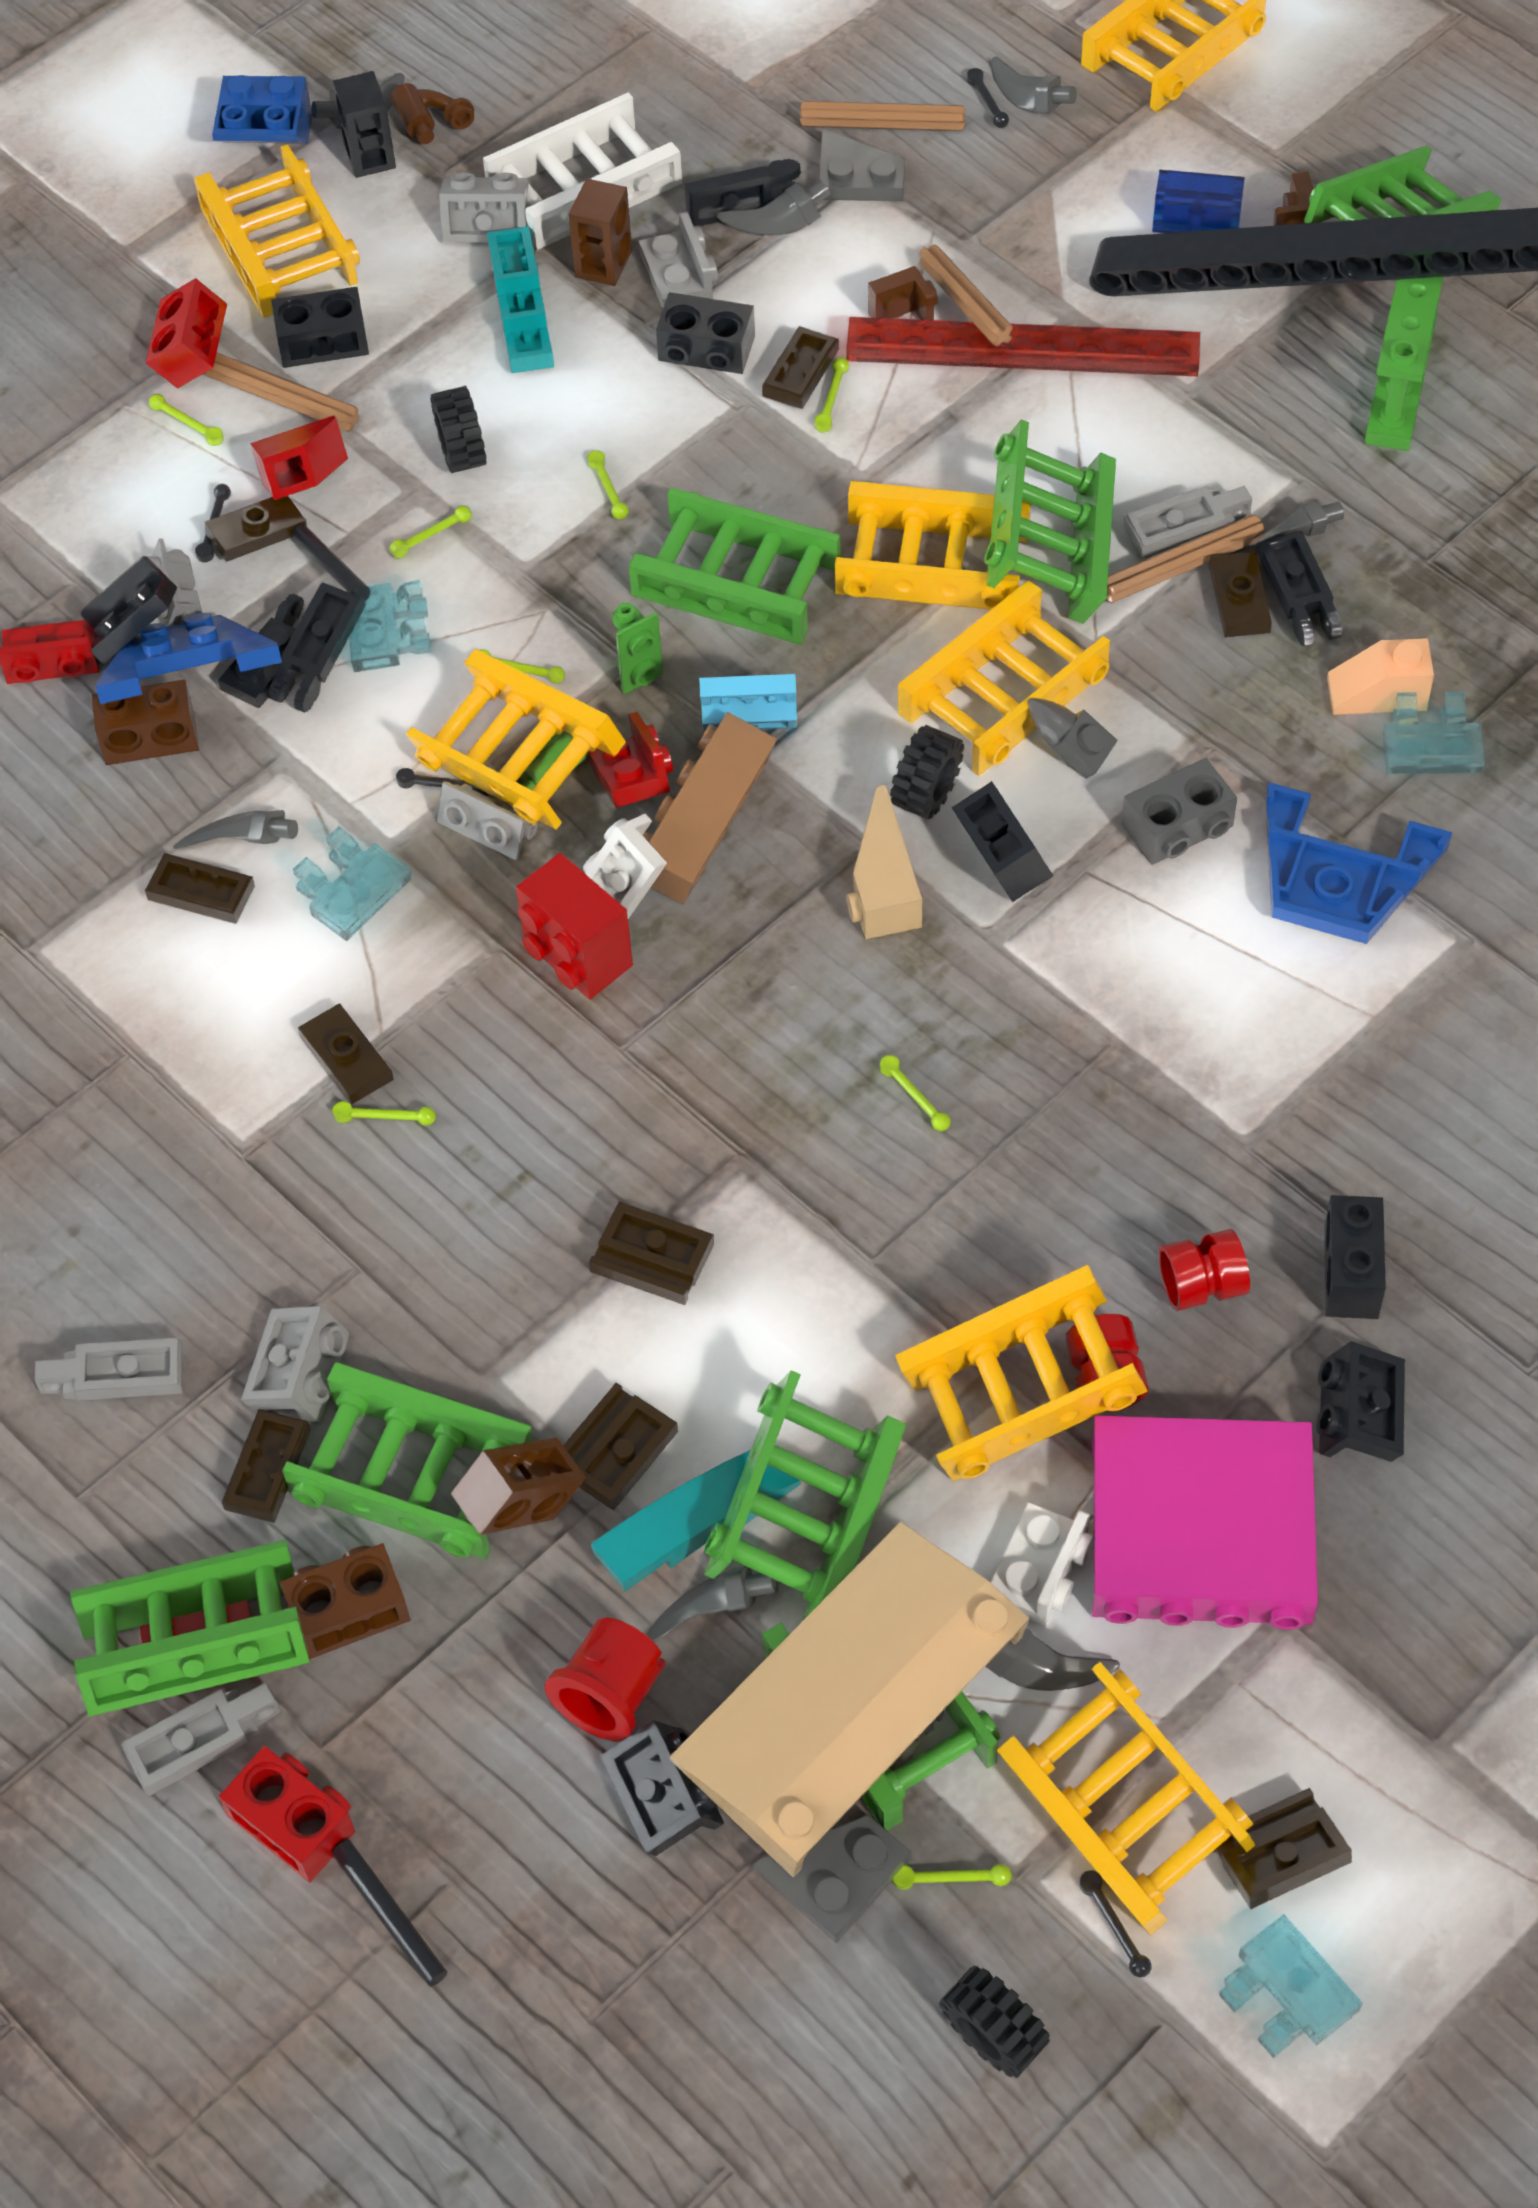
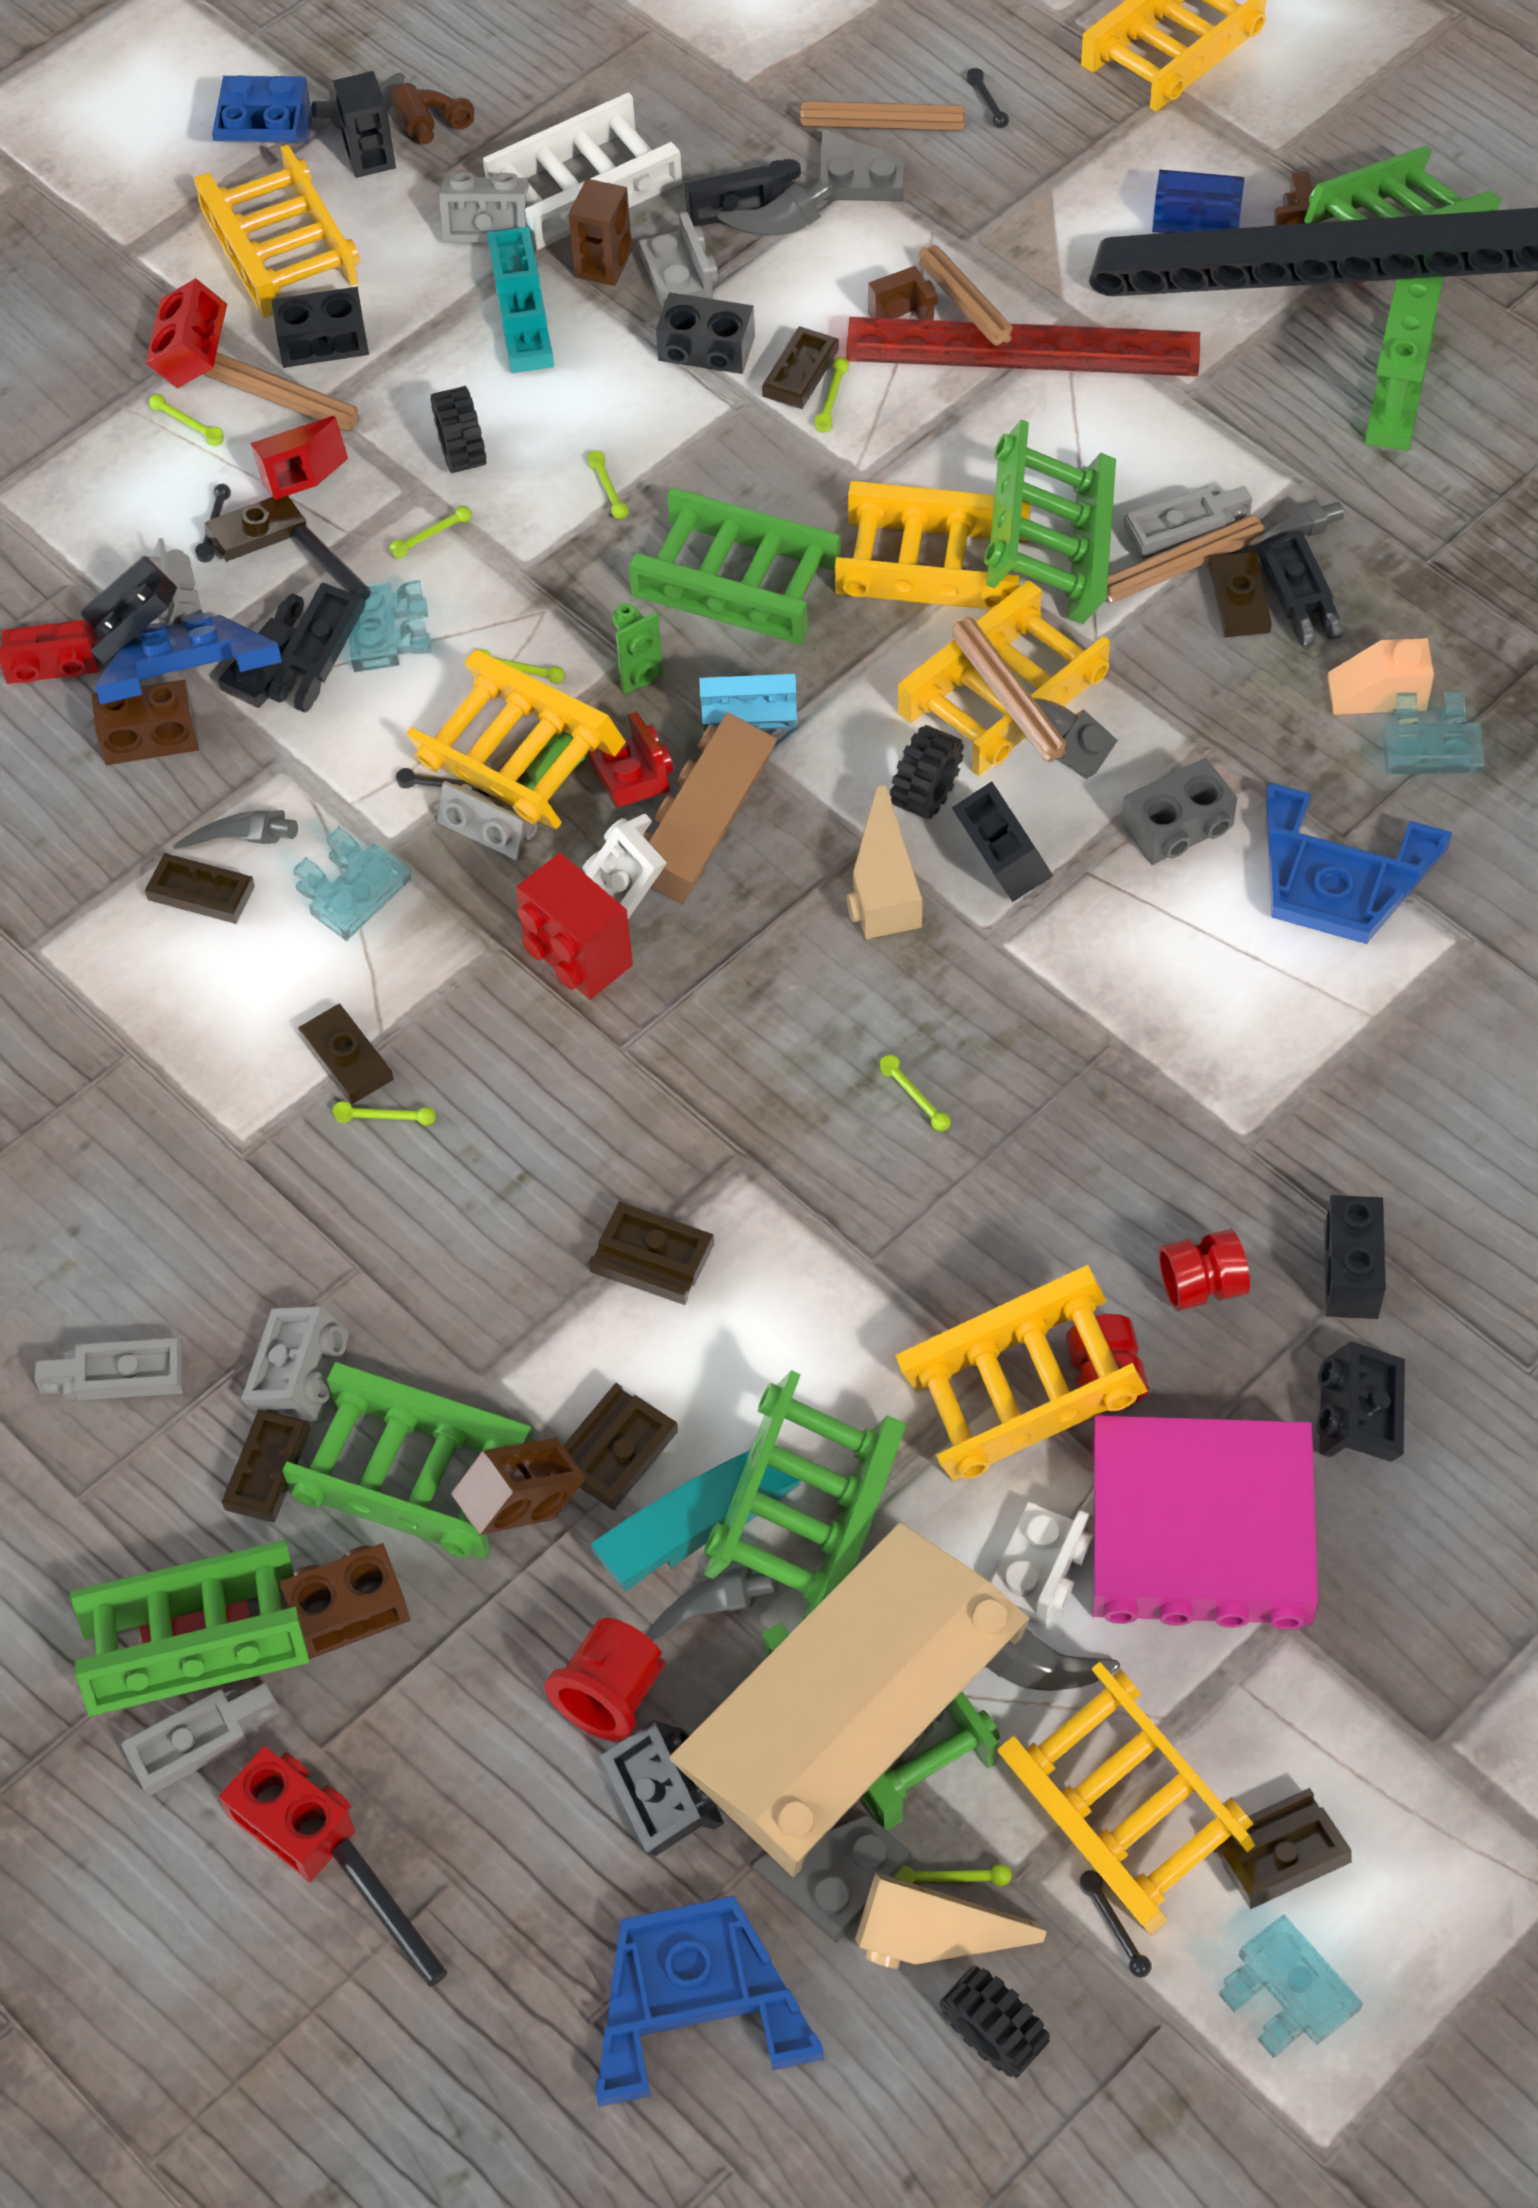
(689, 1971): none -> blue wing
(931, 1926): none -> tan slope
(1009, 689): none -> medium nougat axle
(1031, 93): dark grey bar -> none

